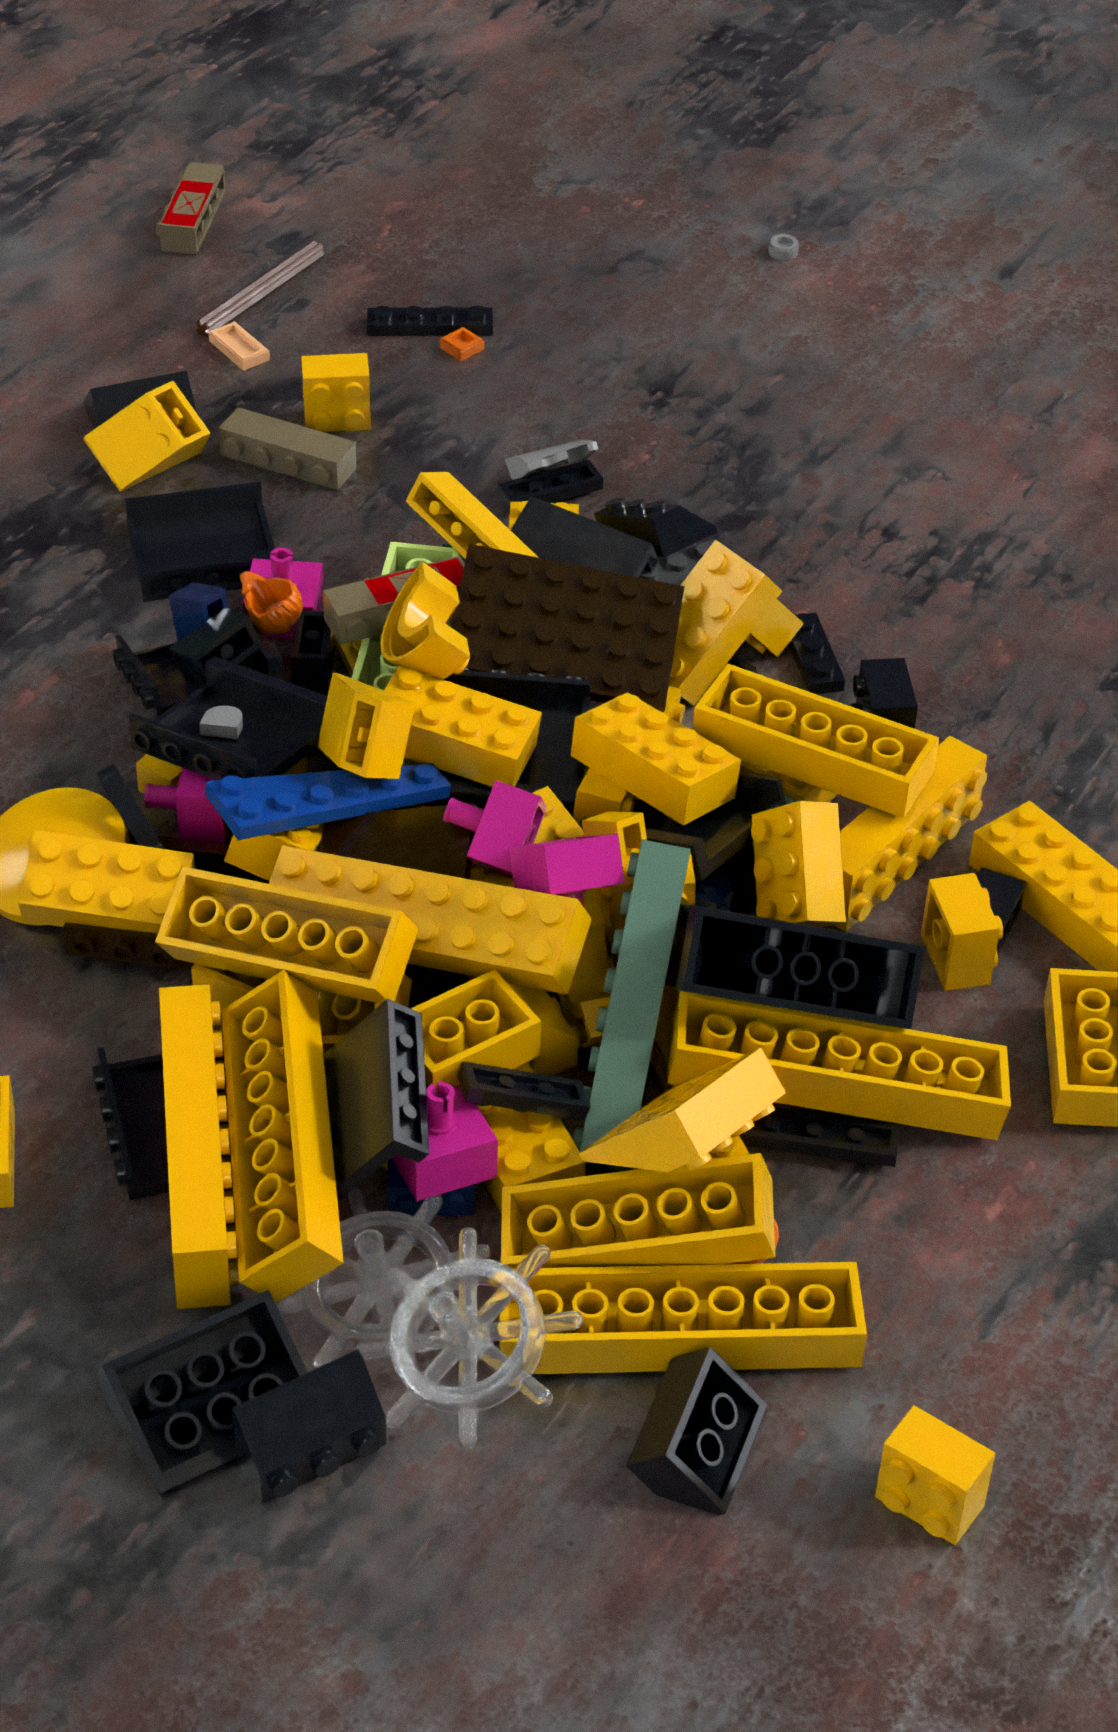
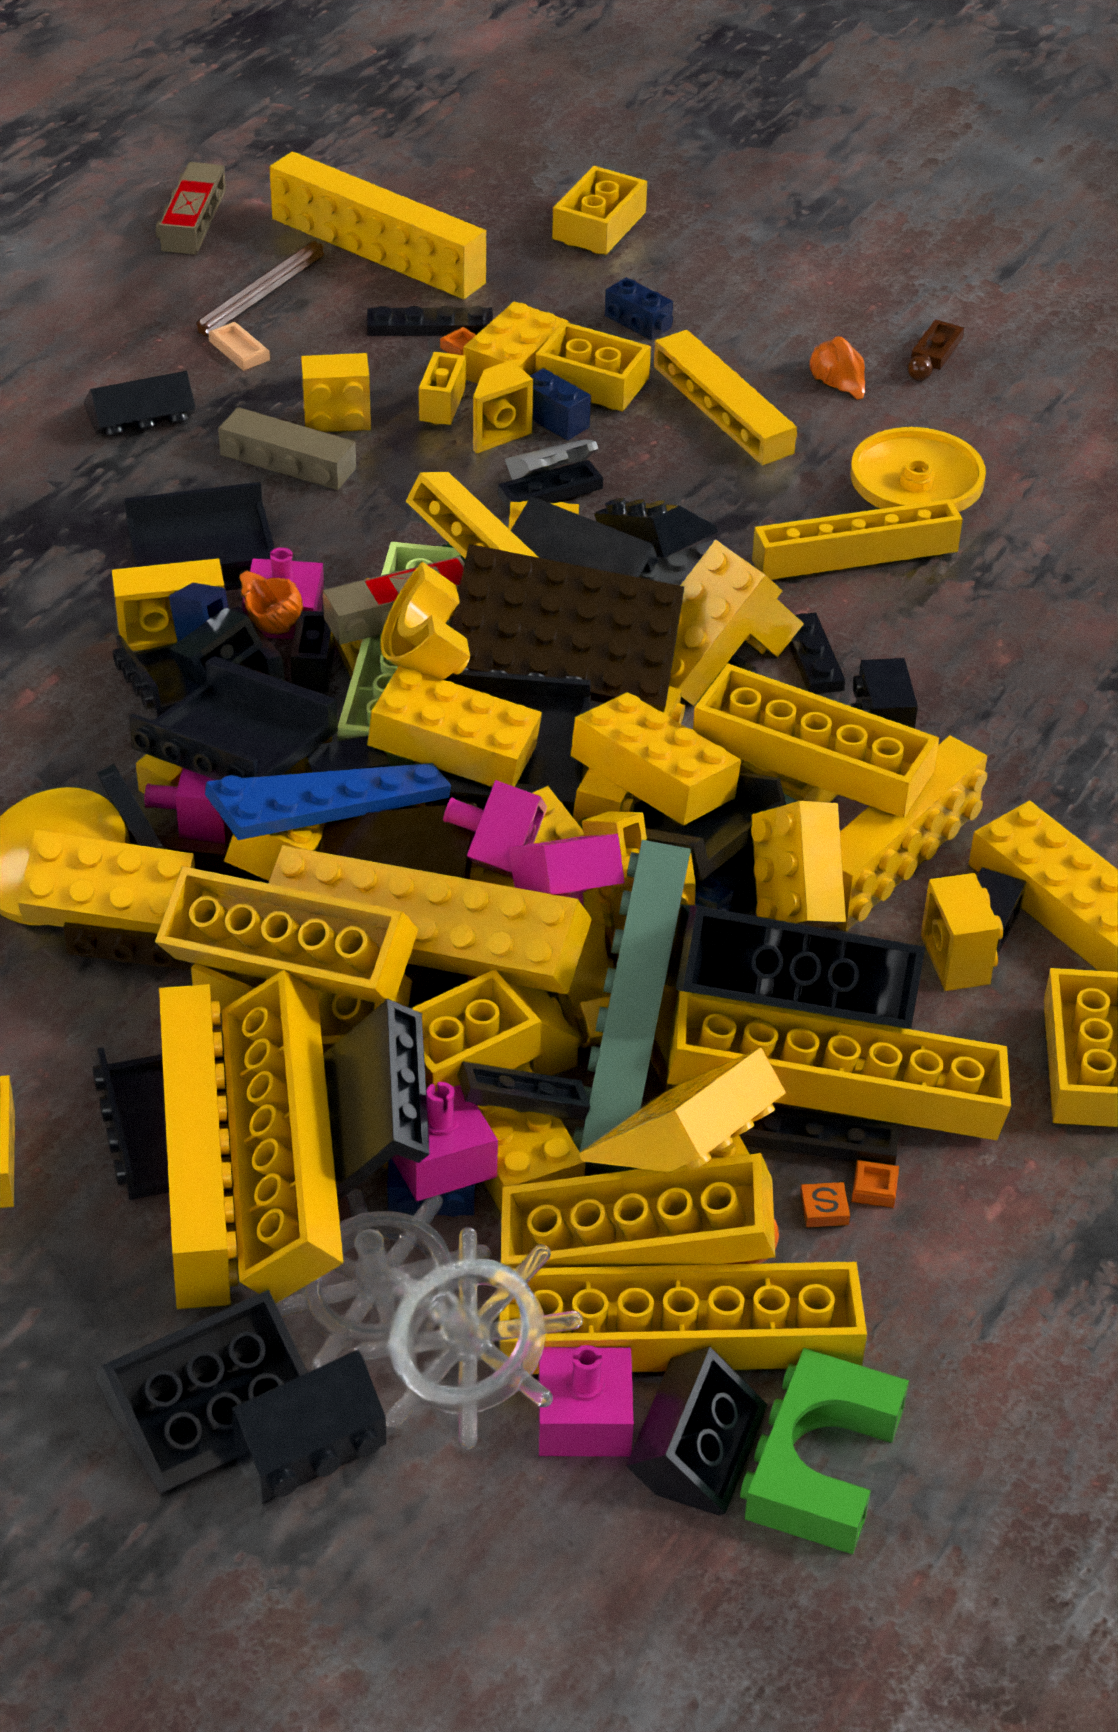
(144, 602): none -> yellow brick
(148, 437): yellow slope -> none
(222, 722): light grey tile -> none
(365, 728): yellow slope -> none
(378, 224): none -> yellow brick
(442, 388): none -> yellow brick
(502, 406): none -> yellow slope
(511, 336): none -> yellow brick
(559, 405): none -> dark blue brick
(589, 1403): none -> dark pink brick
(597, 363): none -> yellow brick
(599, 210): none -> yellow brick
(638, 308): none -> dark blue brick
(725, 397): none -> yellow brick
(783, 247): light grey tile -> none
(819, 1395): none -> bright green arch
(825, 1204): none -> orange tile
(839, 366): none -> orange hair
(857, 539): none -> yellow brick
(875, 1184): none -> orange tile
(917, 467): none -> yellow dish
(934, 349): none -> reddish brown plate
(934, 1475): yellow brick -> none

